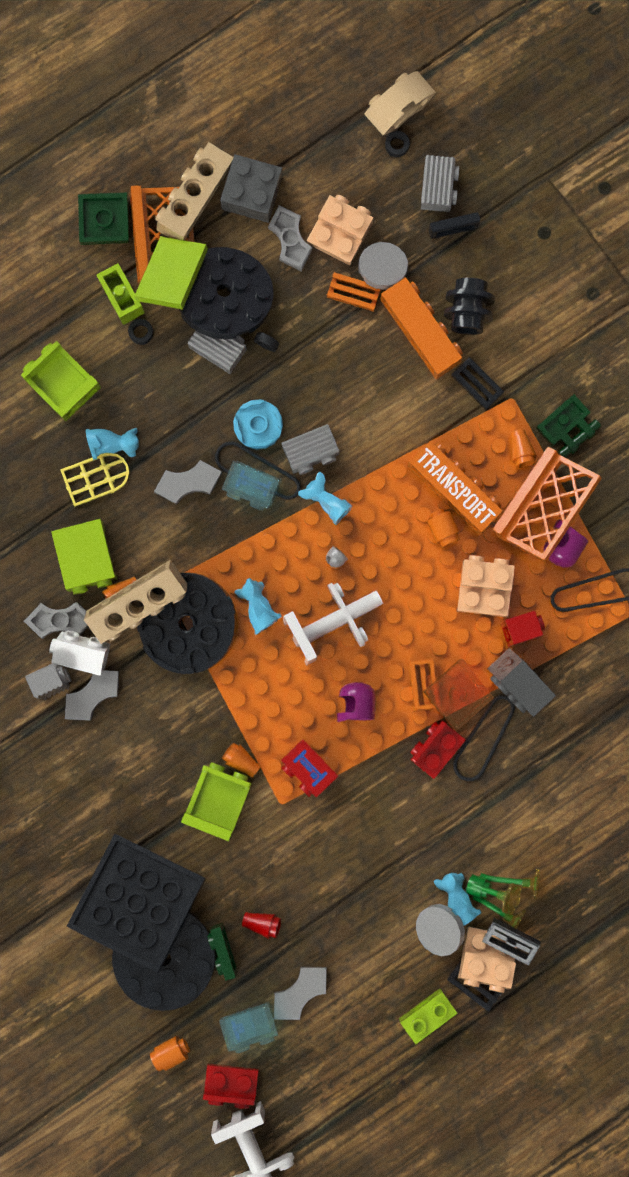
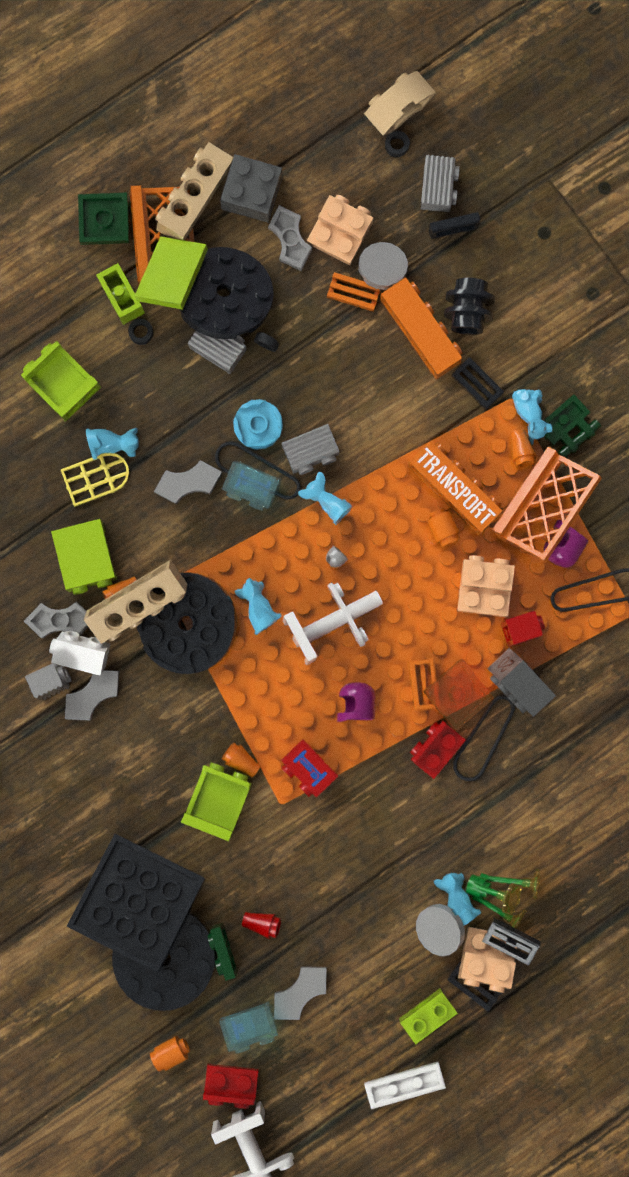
(404, 1085): none -> white tile
(527, 407): none -> medium azure animal

